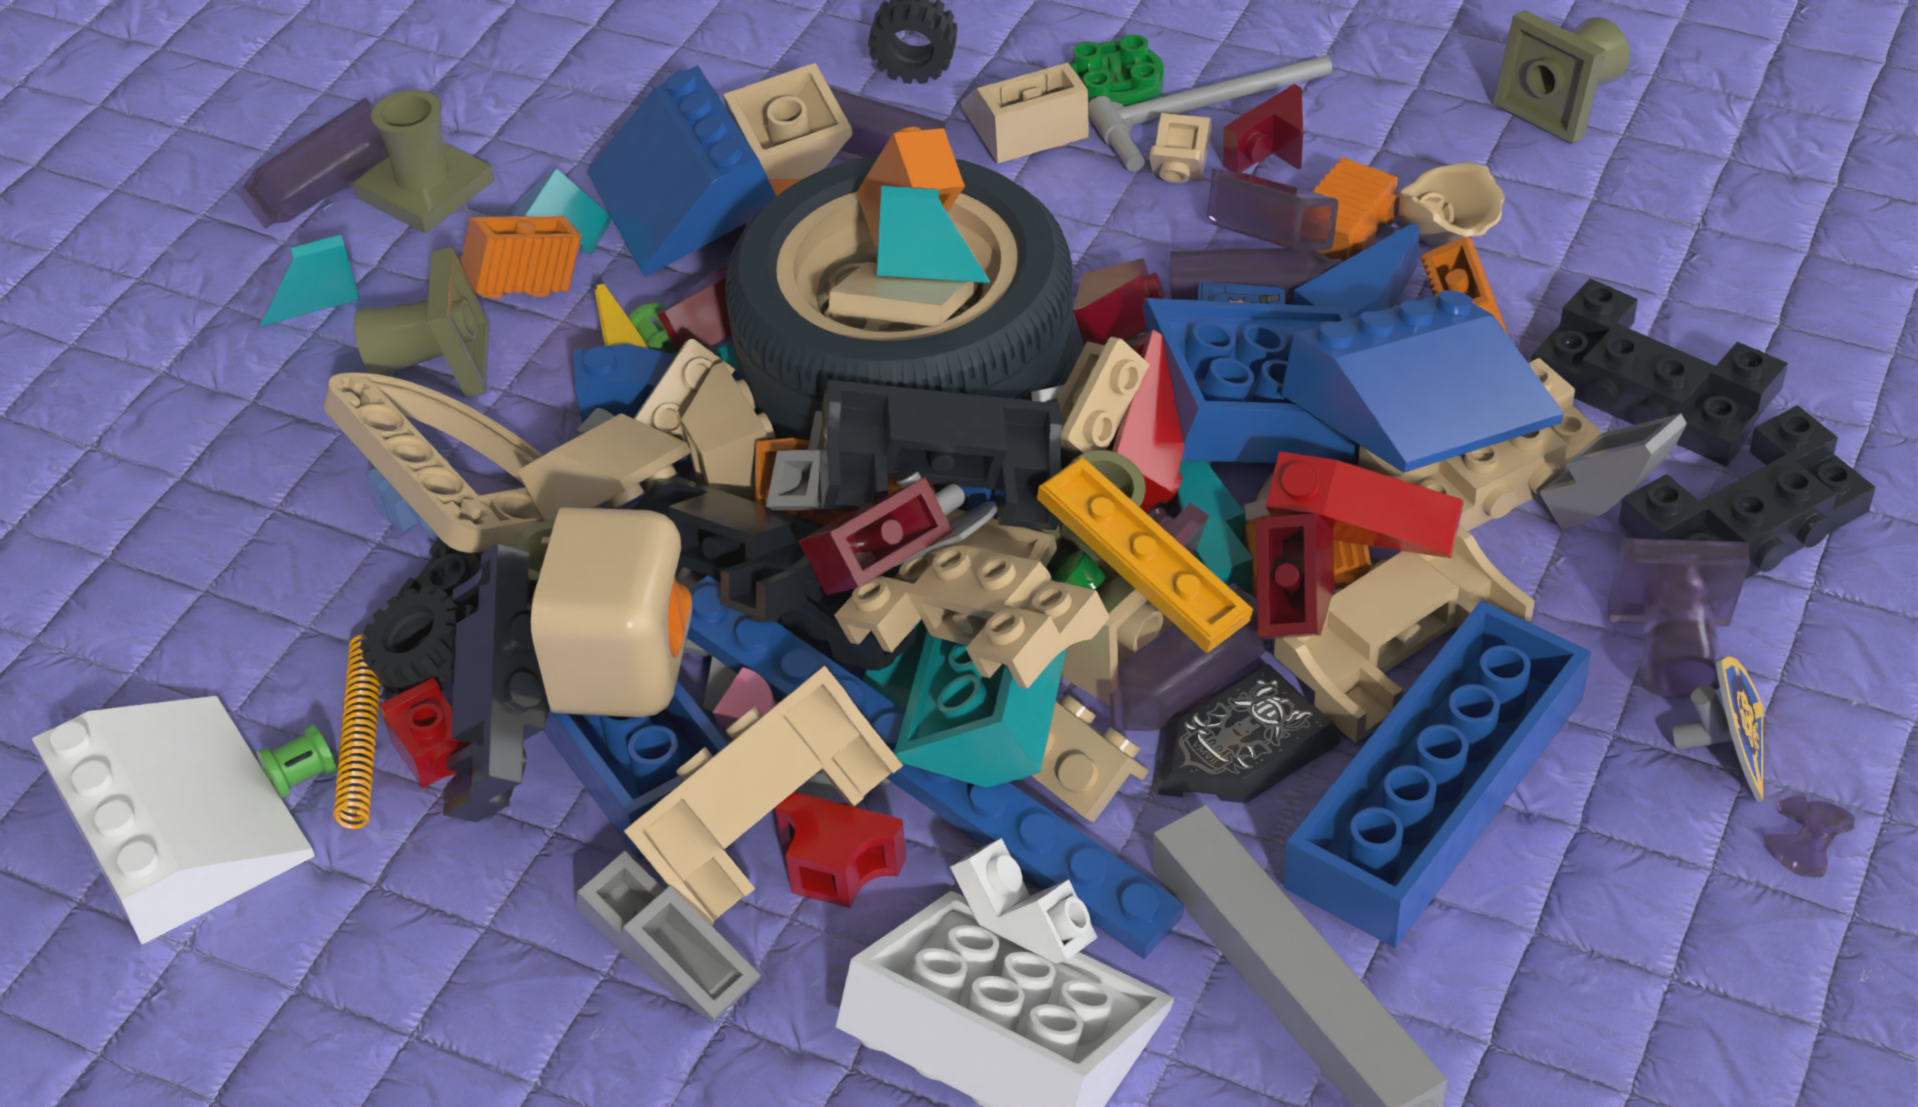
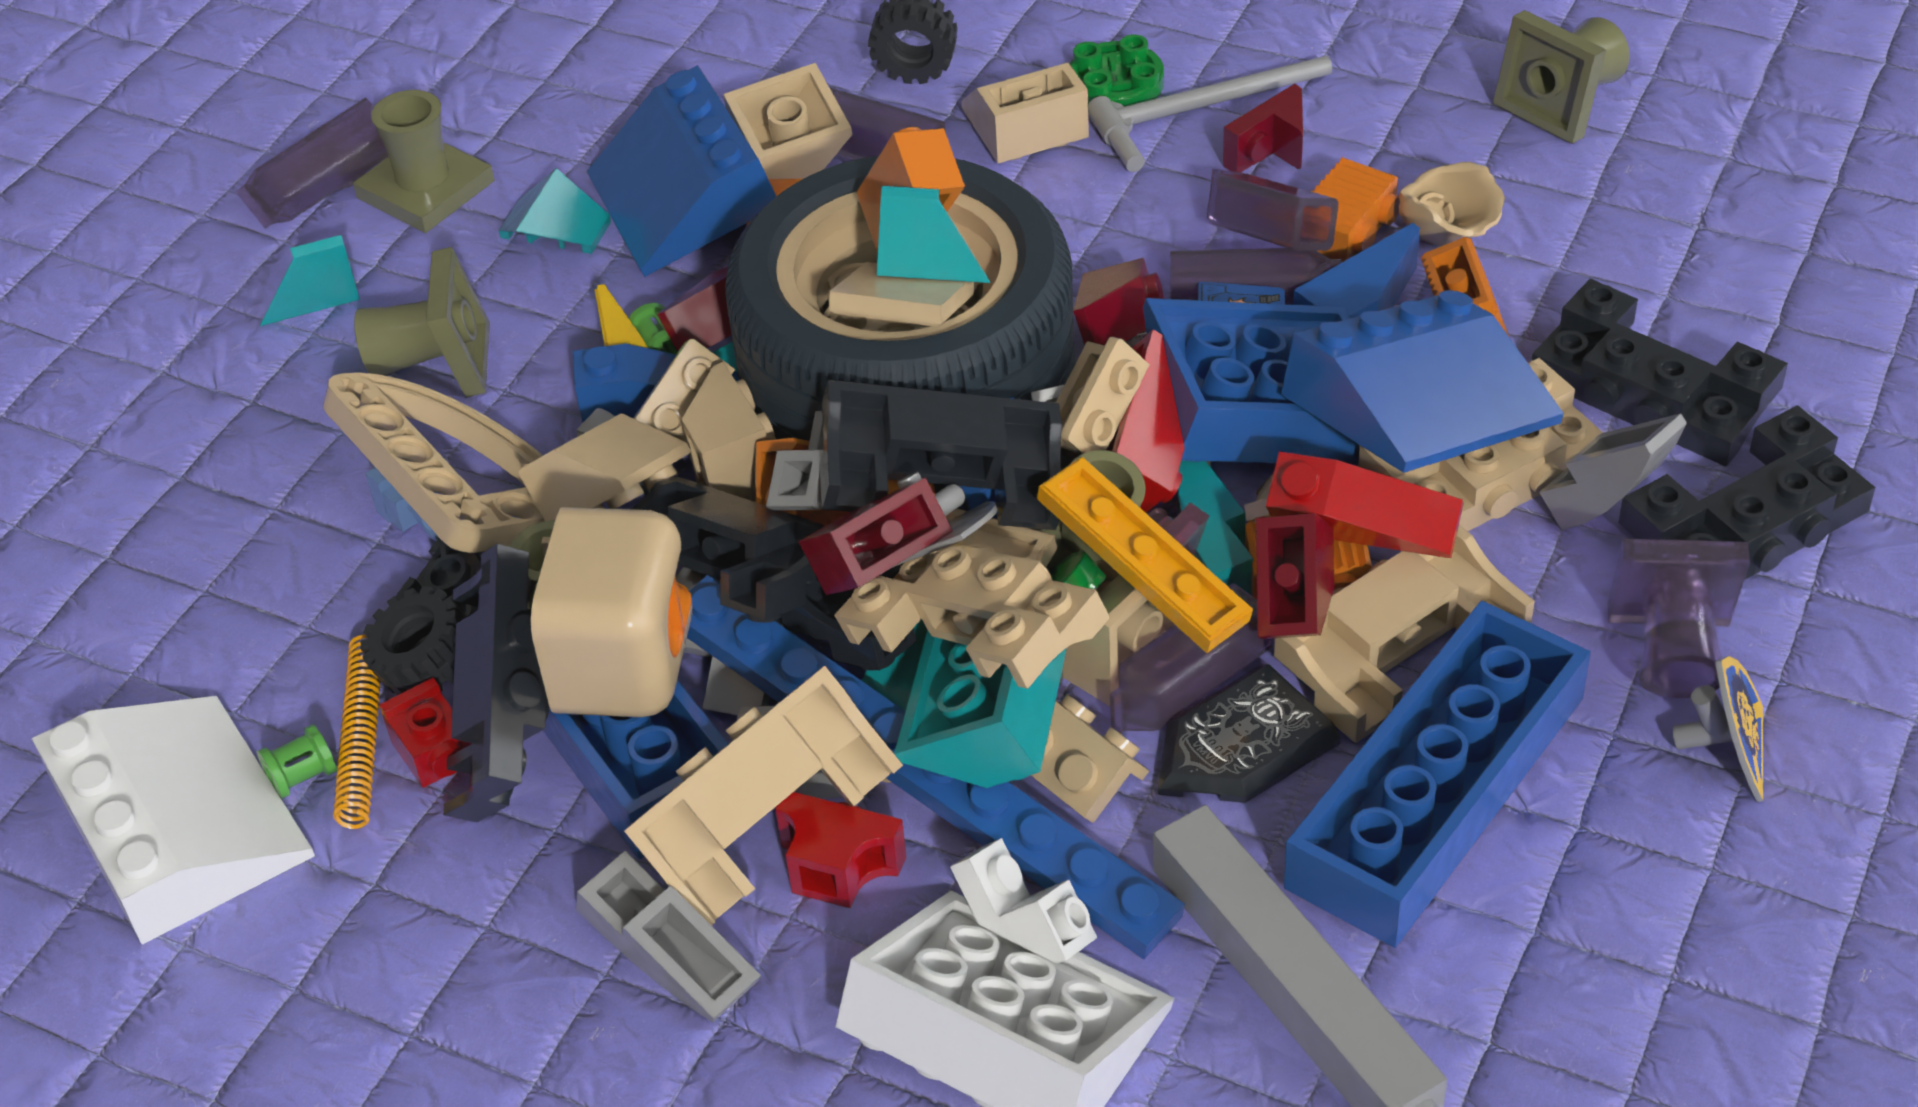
(520, 255): orange brick -> none
(743, 694): bright pink tile -> none
(1180, 148): tan bracket -> none
(1806, 852): clear purple piece -> none

